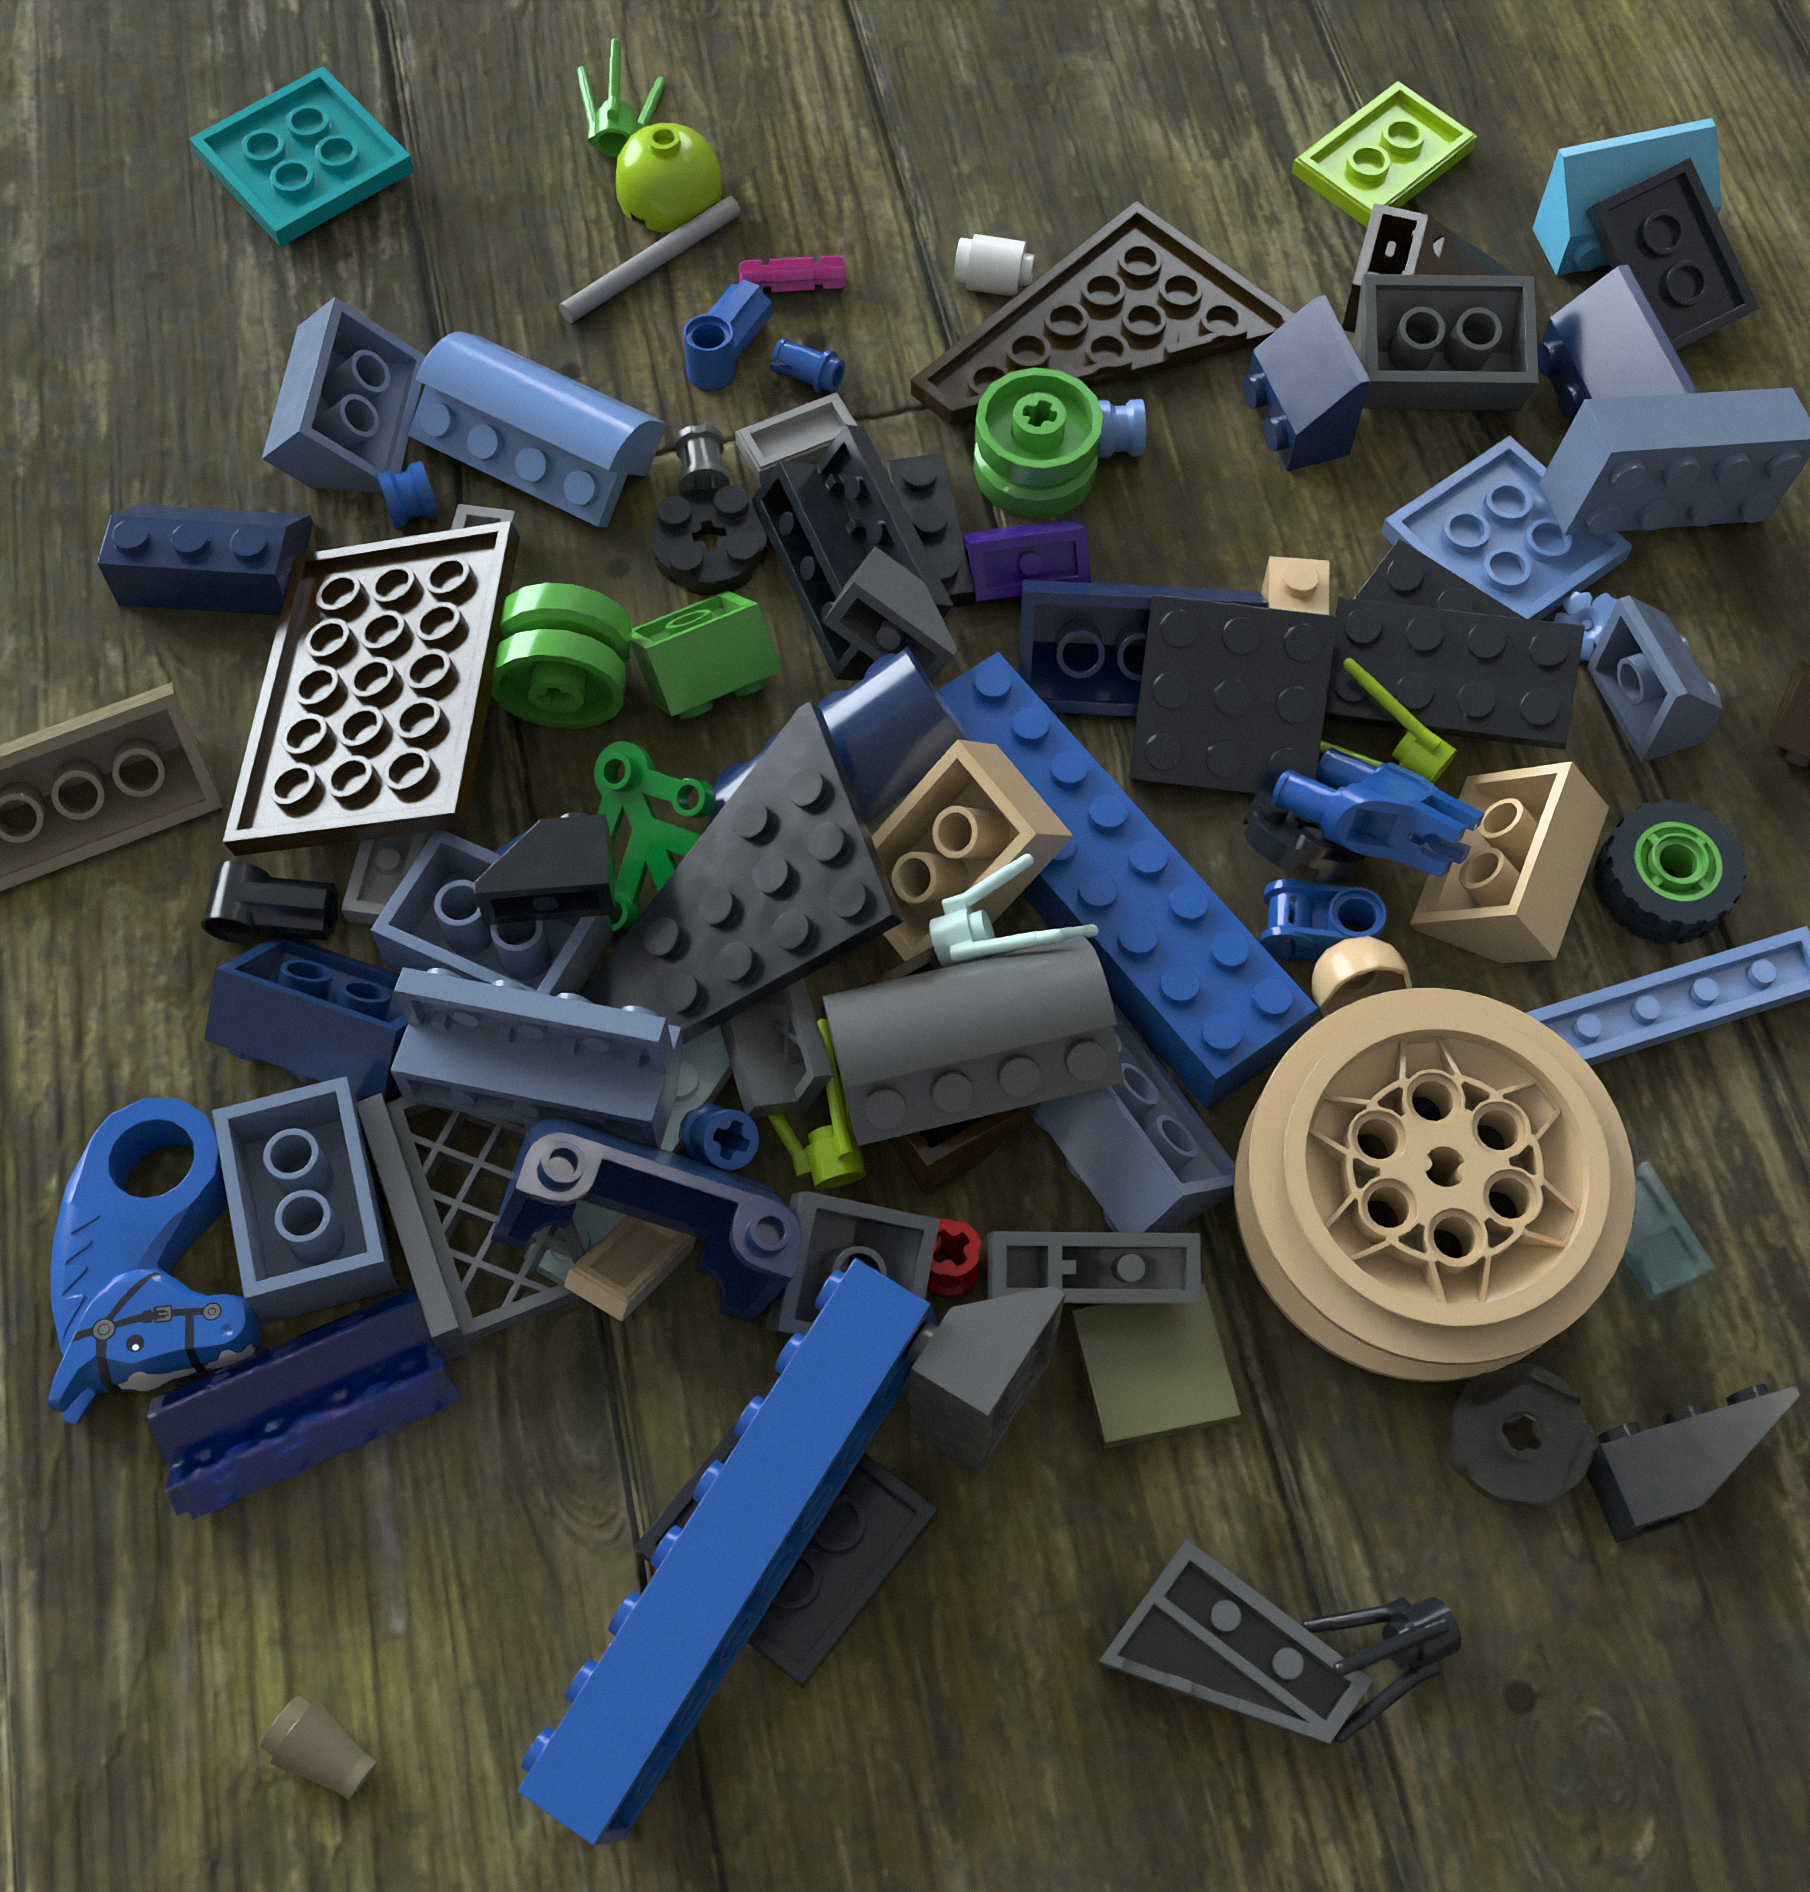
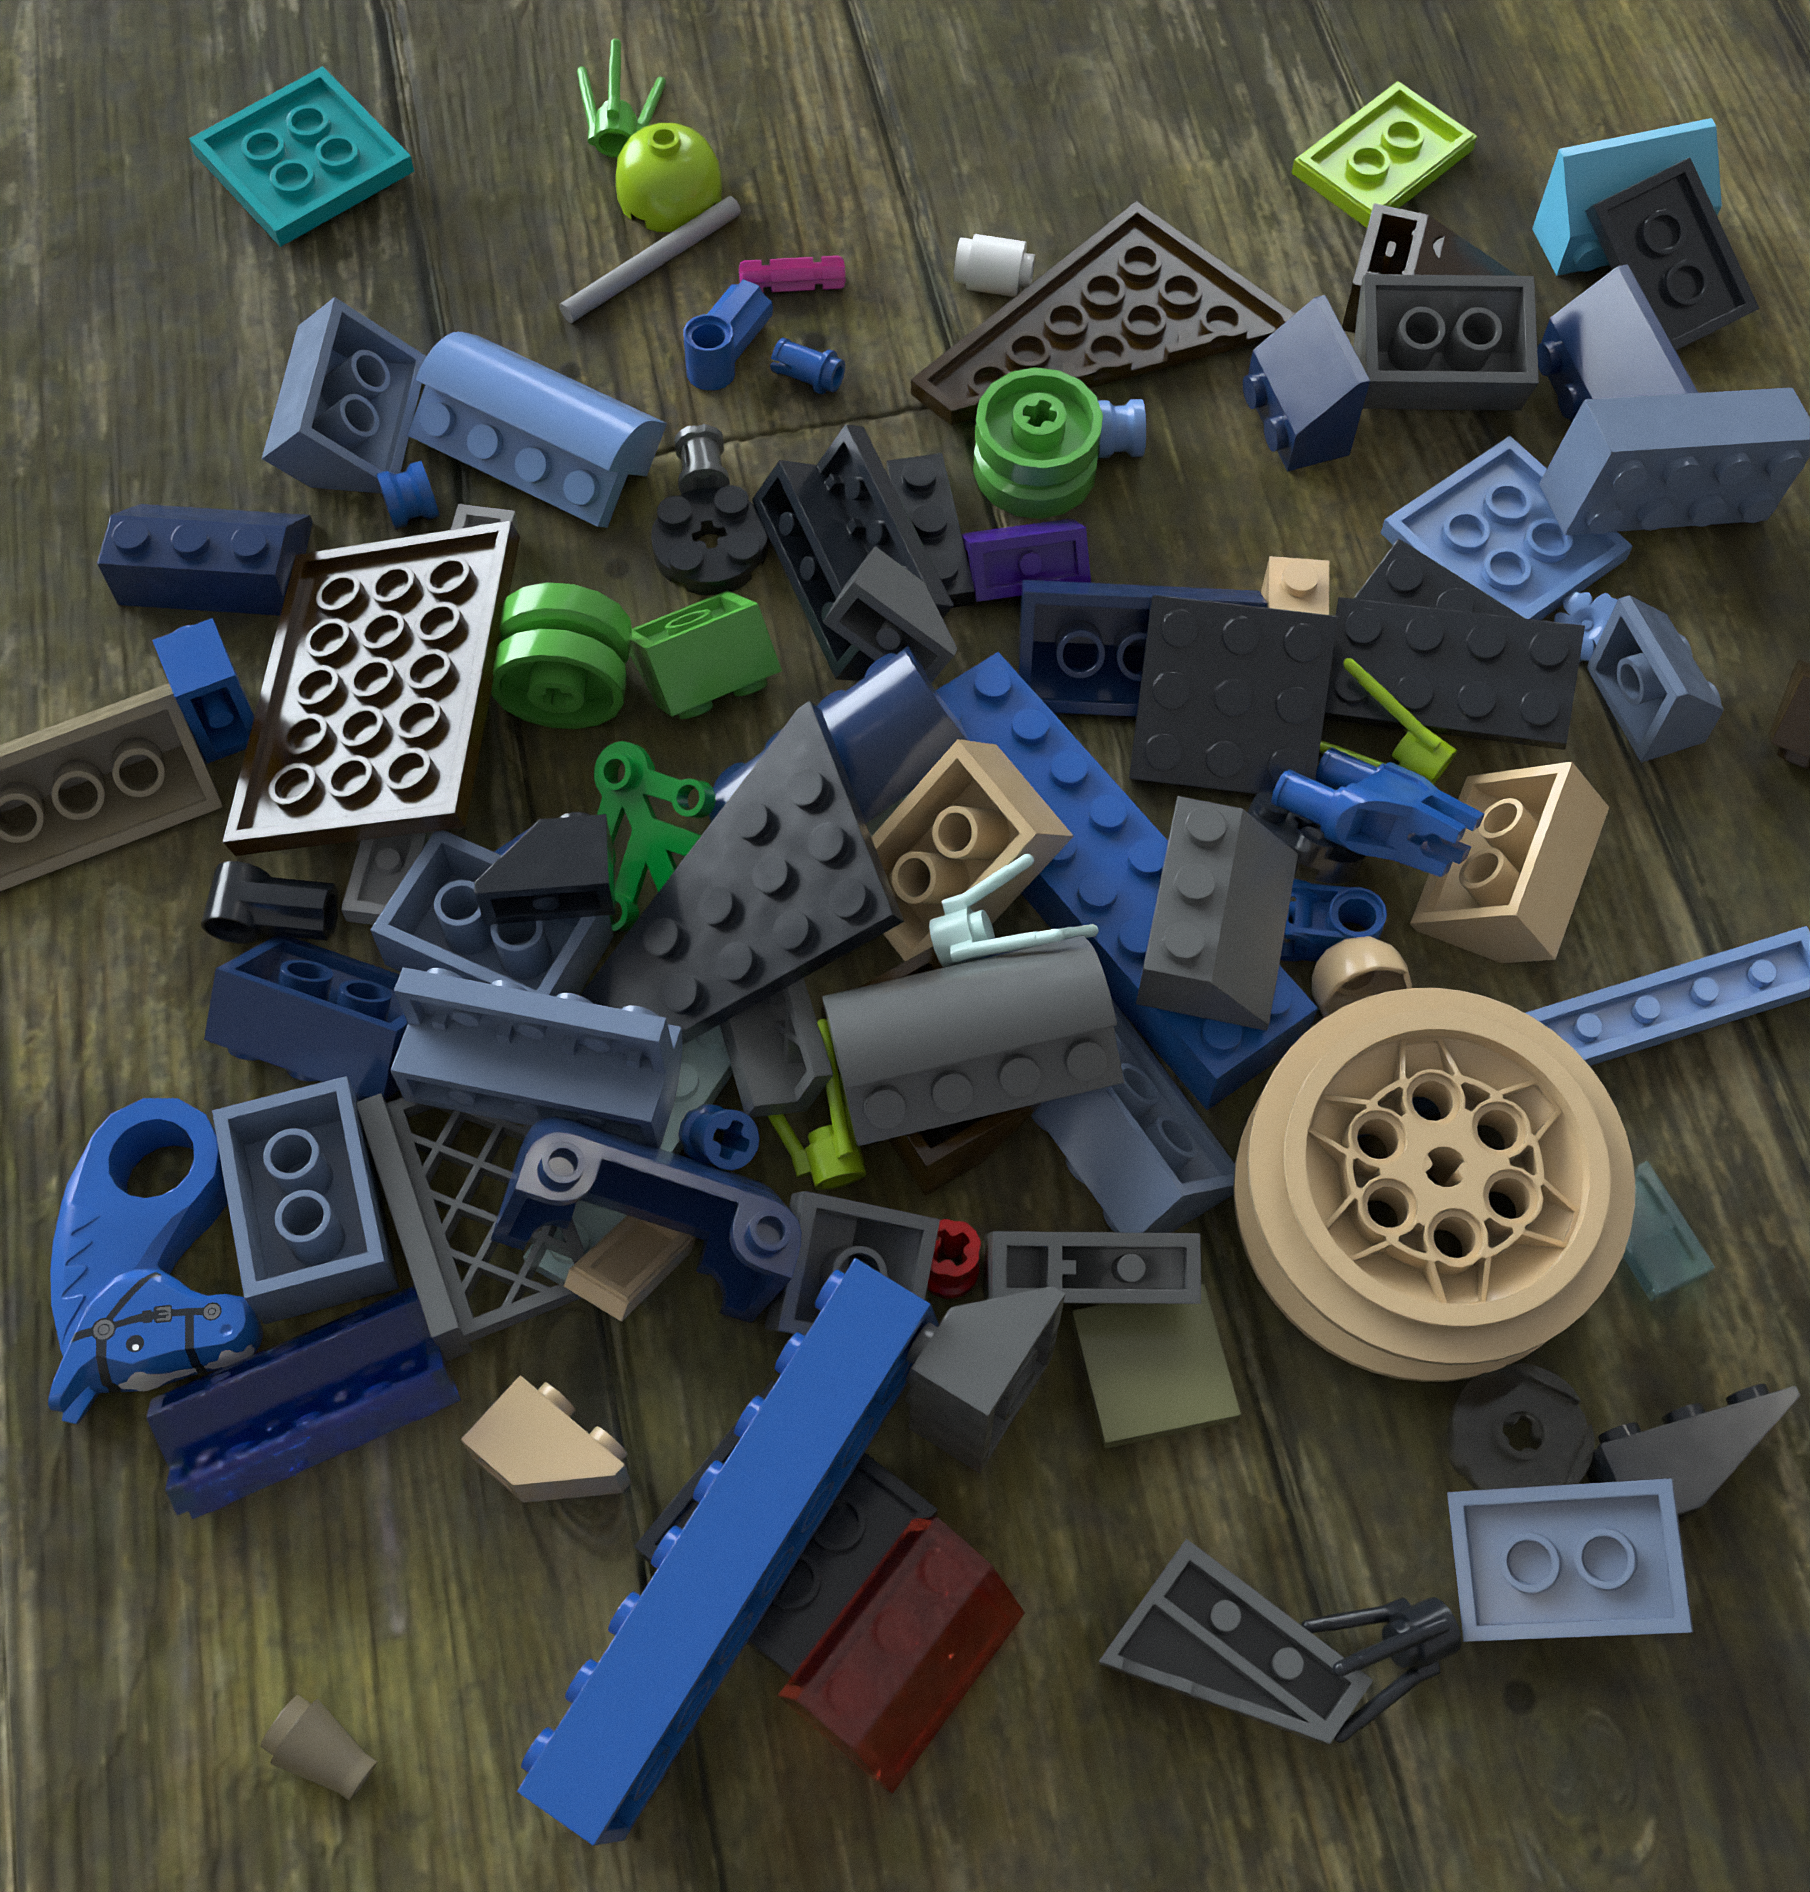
(207, 688): none -> blue brick
(541, 1451): none -> tan slope
(794, 435): light grey tile -> none
(904, 1651): none -> clear red slope
(1218, 917): none -> dark grey slope
(1569, 1561): none -> sand blue plate
(1692, 846): black wheel -> none

